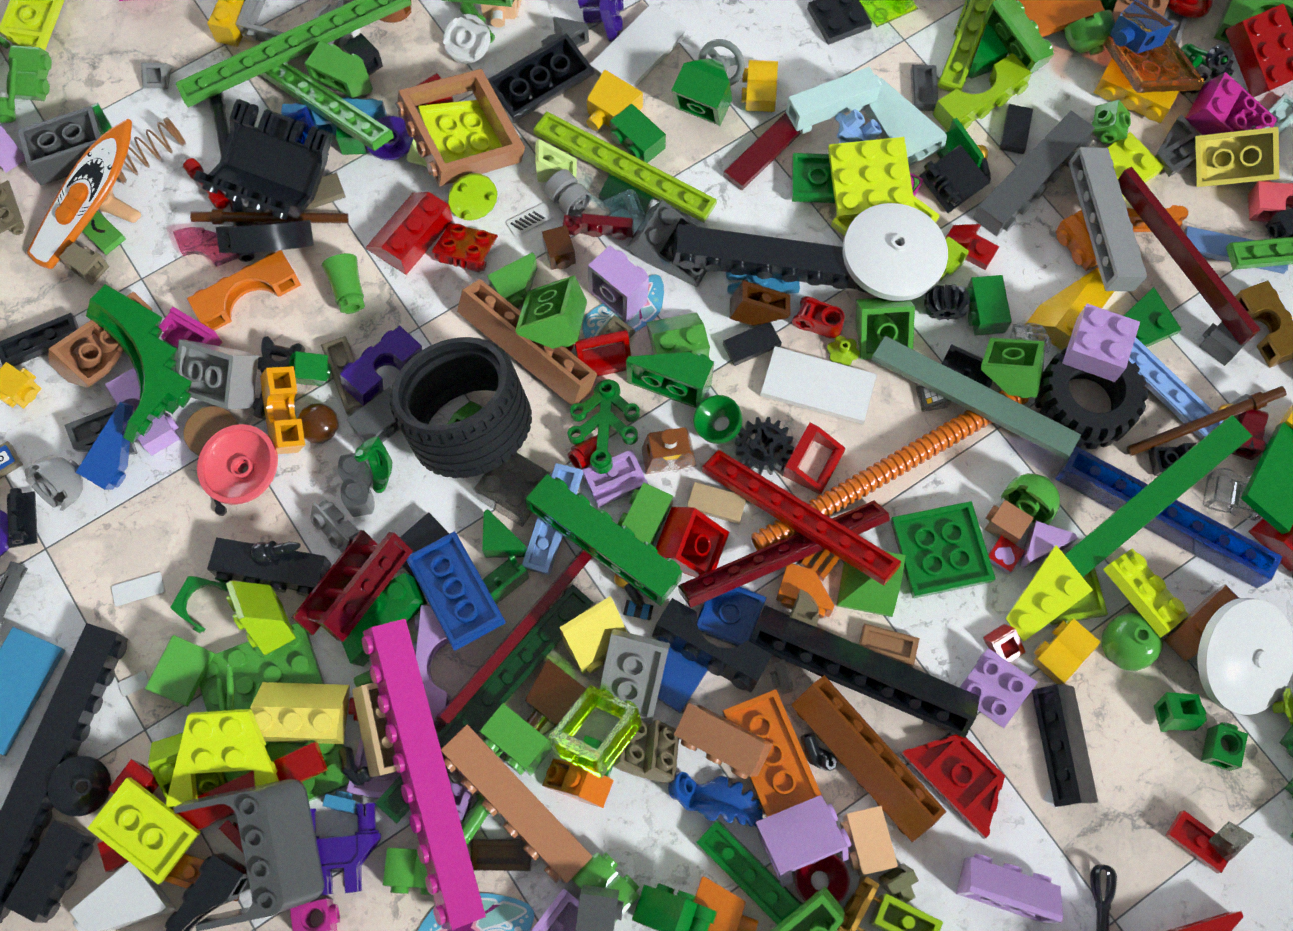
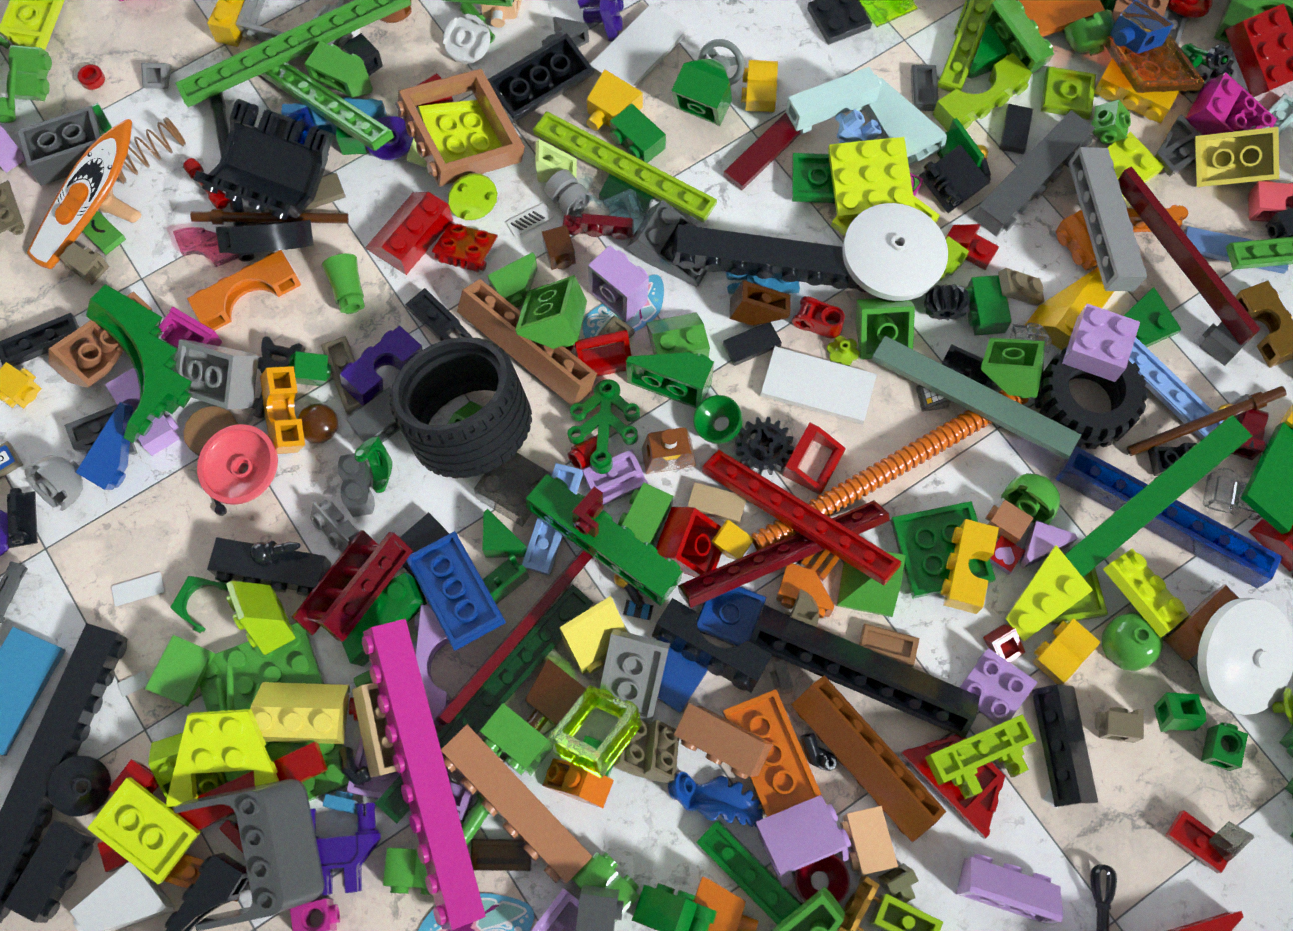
(91, 77): none -> red tile
(435, 316): none -> black hinge
(589, 507): none -> dark red bracket
(732, 540): none -> yellow slope
(962, 759): none -> lime hinge
(963, 588): none -> yellow arch
(1021, 286): none -> dark tan plate
(1068, 91): none -> lime tile
(1120, 725): none -> dark tan brick

